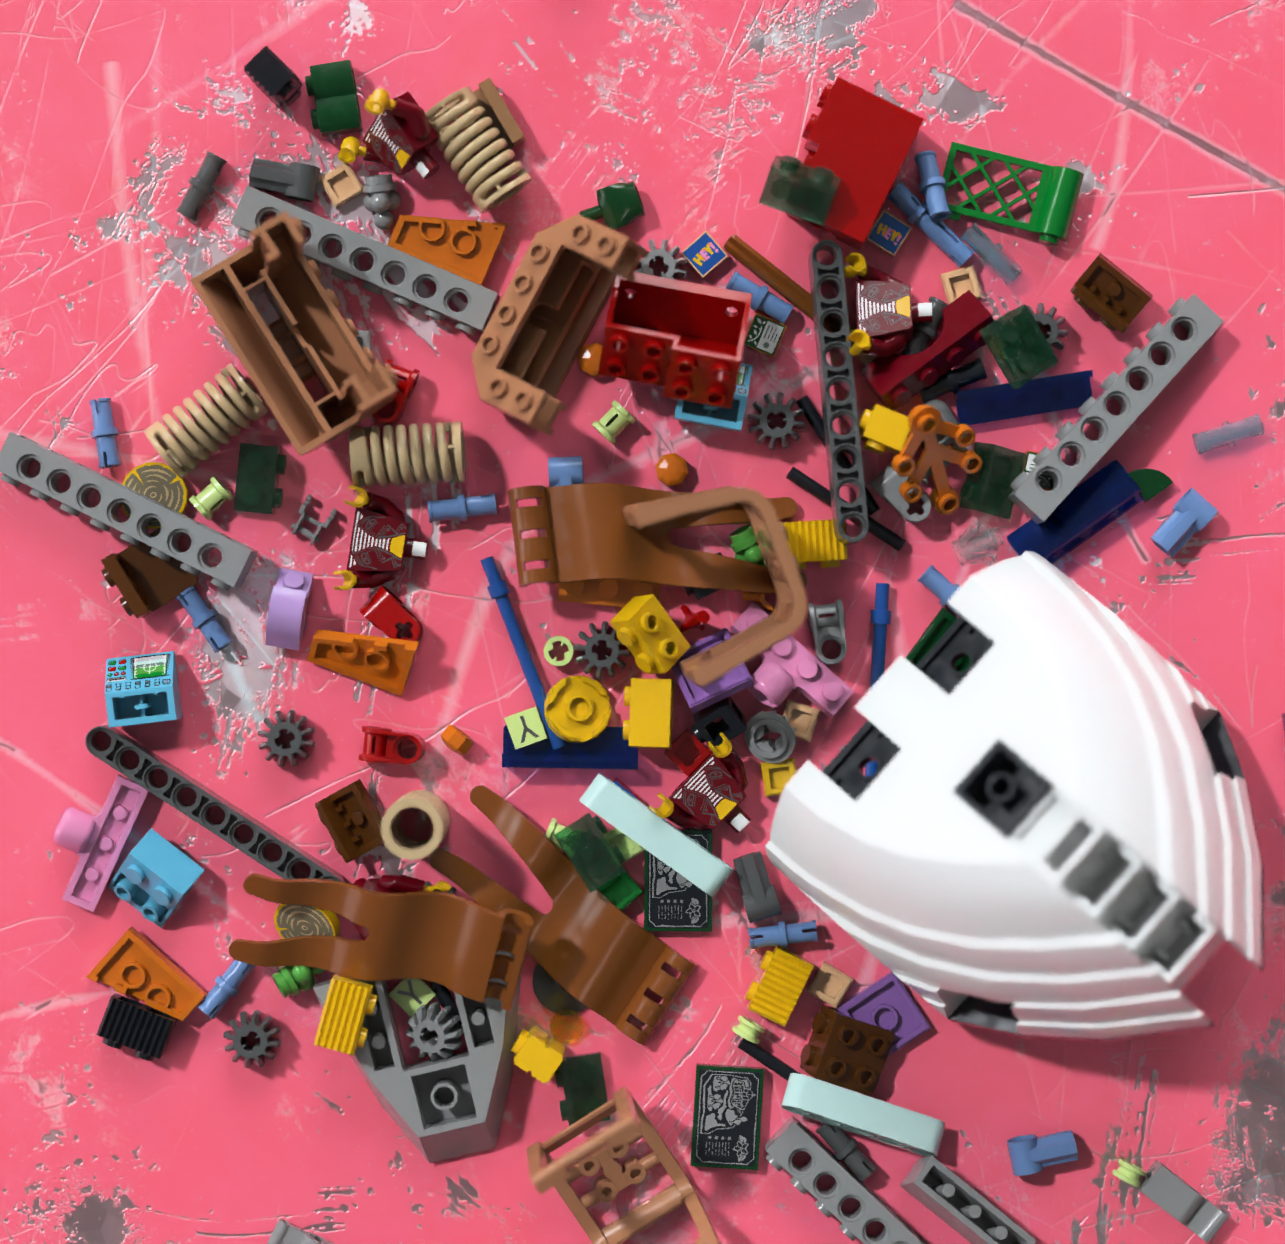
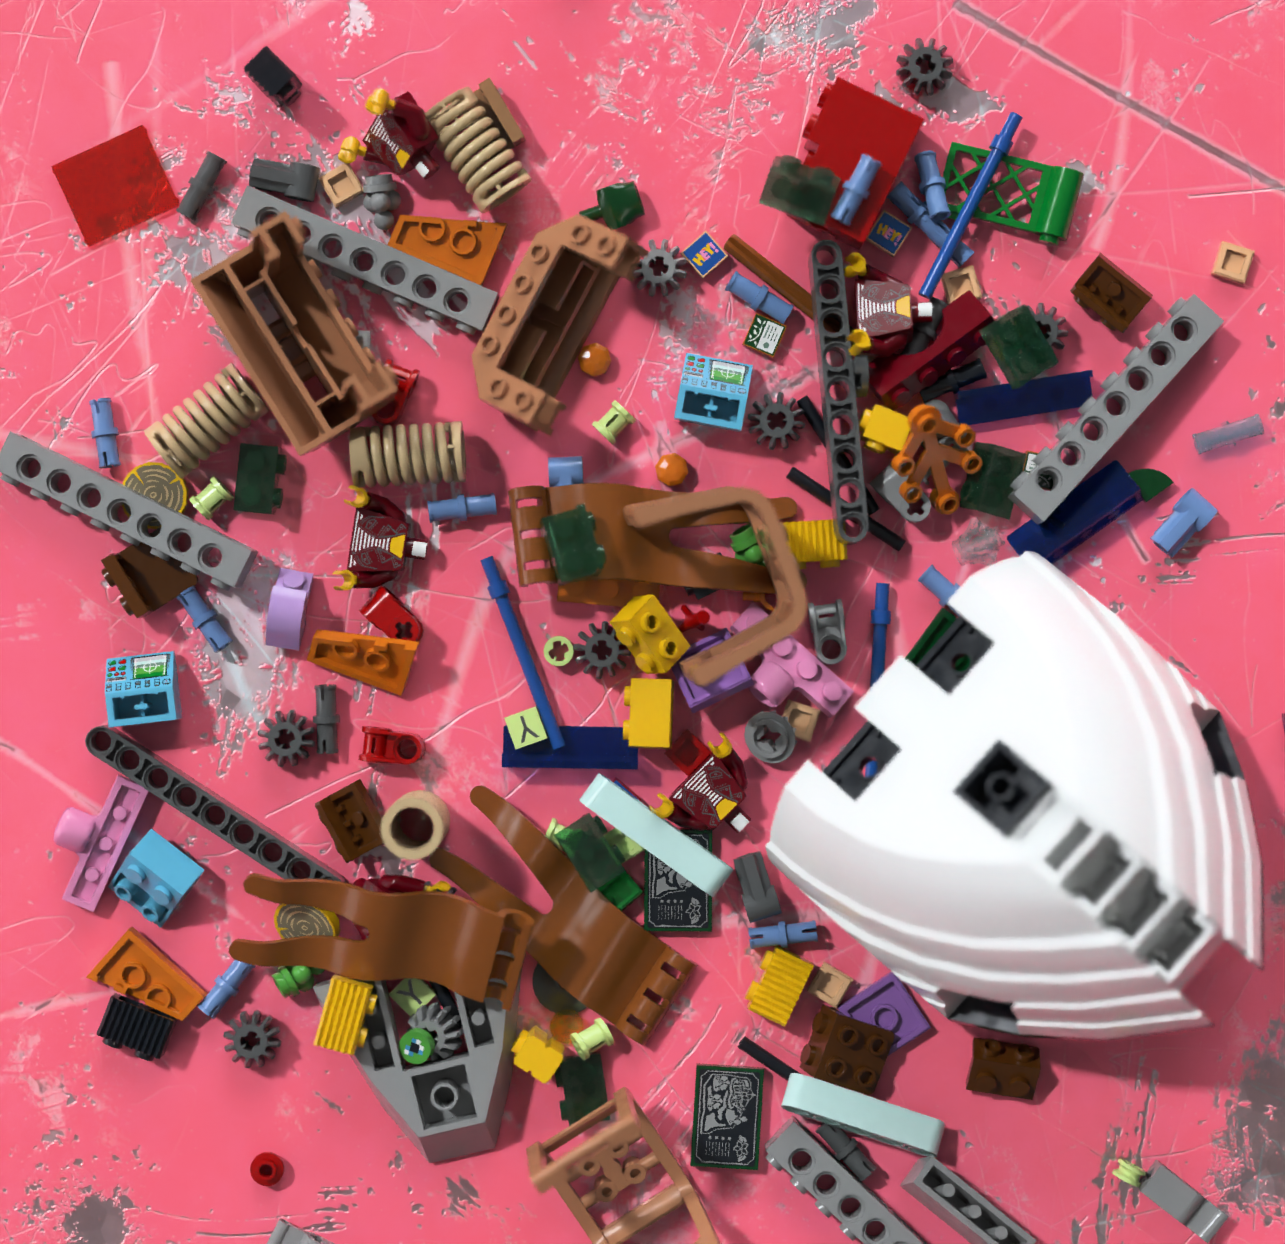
(115, 185): none -> clear red piece
(276, 1164): none -> red plate
(313, 536): light grey piece -> none
(326, 719): none -> dark grey pin
(335, 98): dark green brick -> none
(416, 1045): none -> bright green tile
(456, 740): orange tile -> none
(573, 545): none -> clear green bracket
(577, 709): yellow tile -> none
(592, 1038): none -> yellowish green bush
(676, 337): red piece -> none
(731, 724): black brick -> none
(748, 1029): yellowish green bush -> none
(777, 775): yellow tile -> none
(856, 189): none -> medium blue pin
(861, 375): none -> dark grey tile
(912, 70): none -> dark grey gear
(991, 254): clear light blue pin -> none
(999, 147): none -> blue bar
(1003, 1068): none -> reddish brown bracket
(1032, 1153): medium blue piece -> none
(1232, 262): none -> light nougat tile

